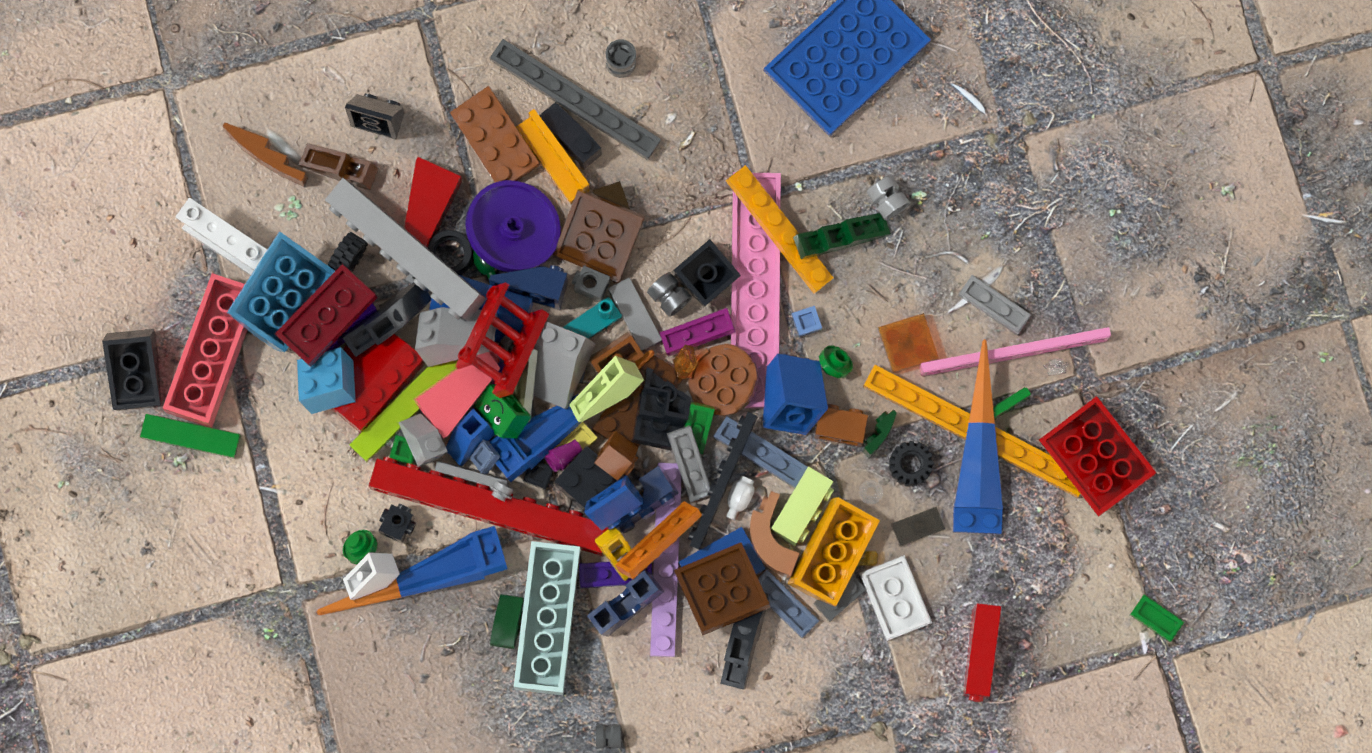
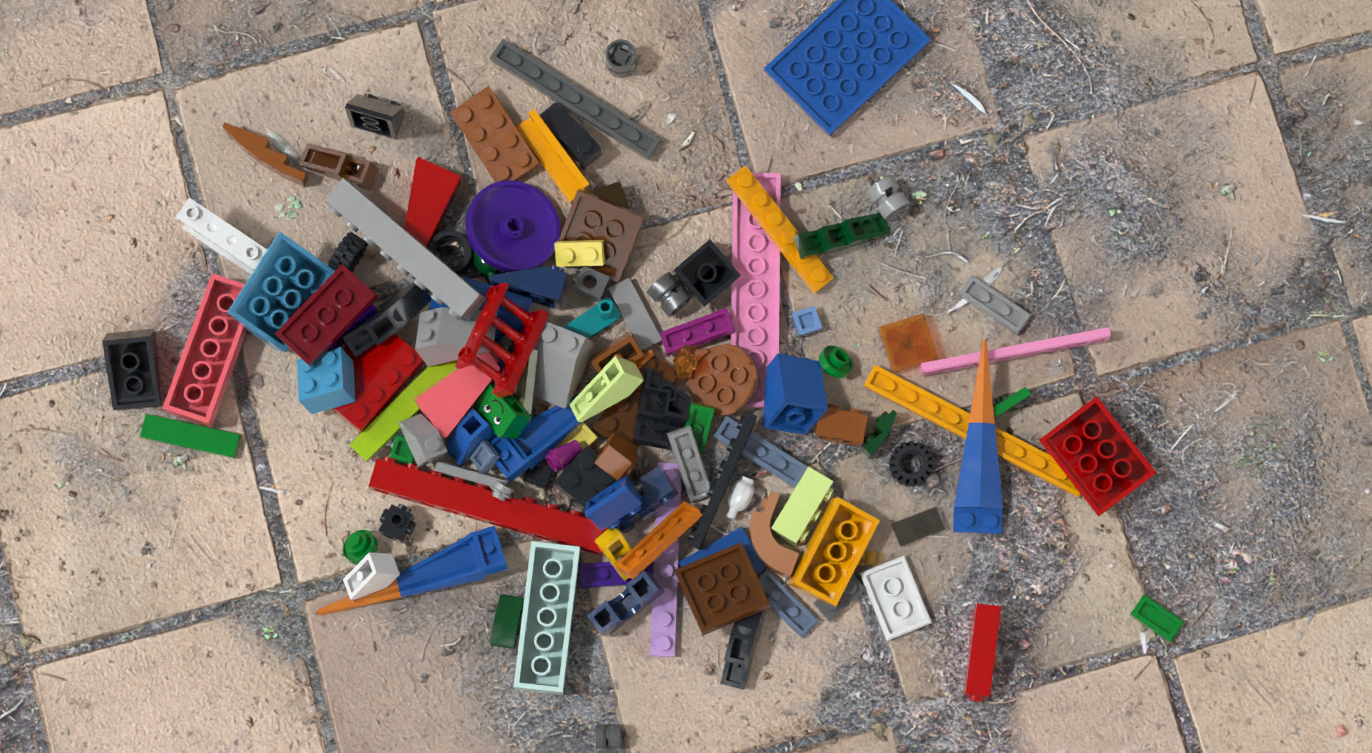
(579, 253): none -> light yellow plate

